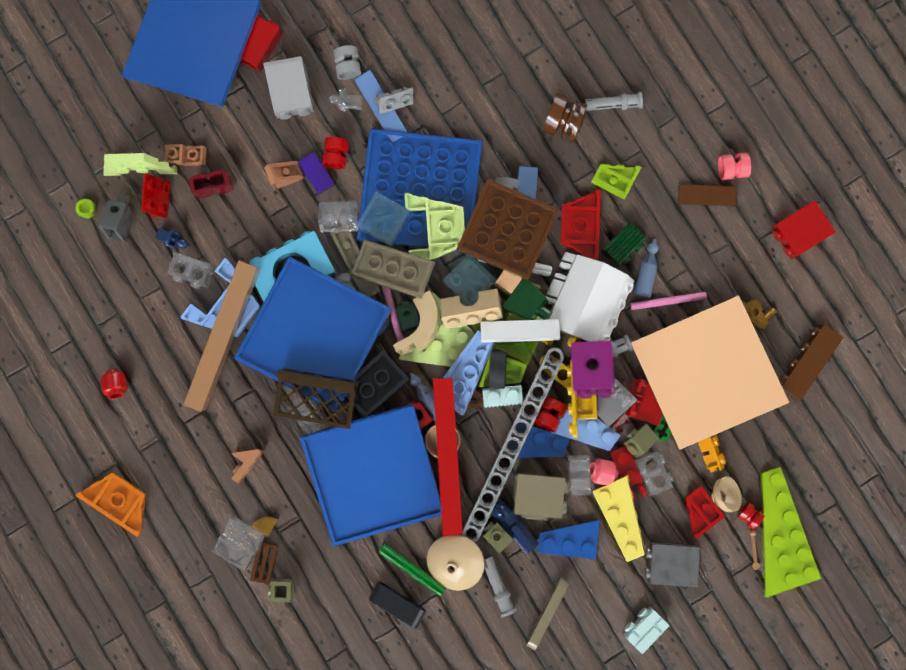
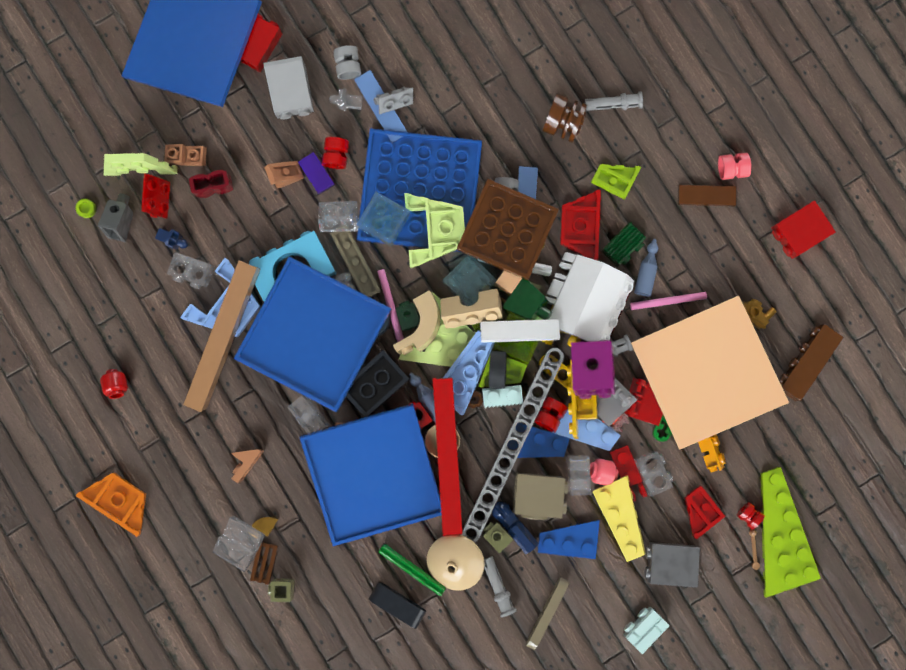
(319, 381): dark brown fence -> none
(393, 268): dark tan tile -> none
(640, 440): olive brick -> none
(727, 494): tan piece -> none

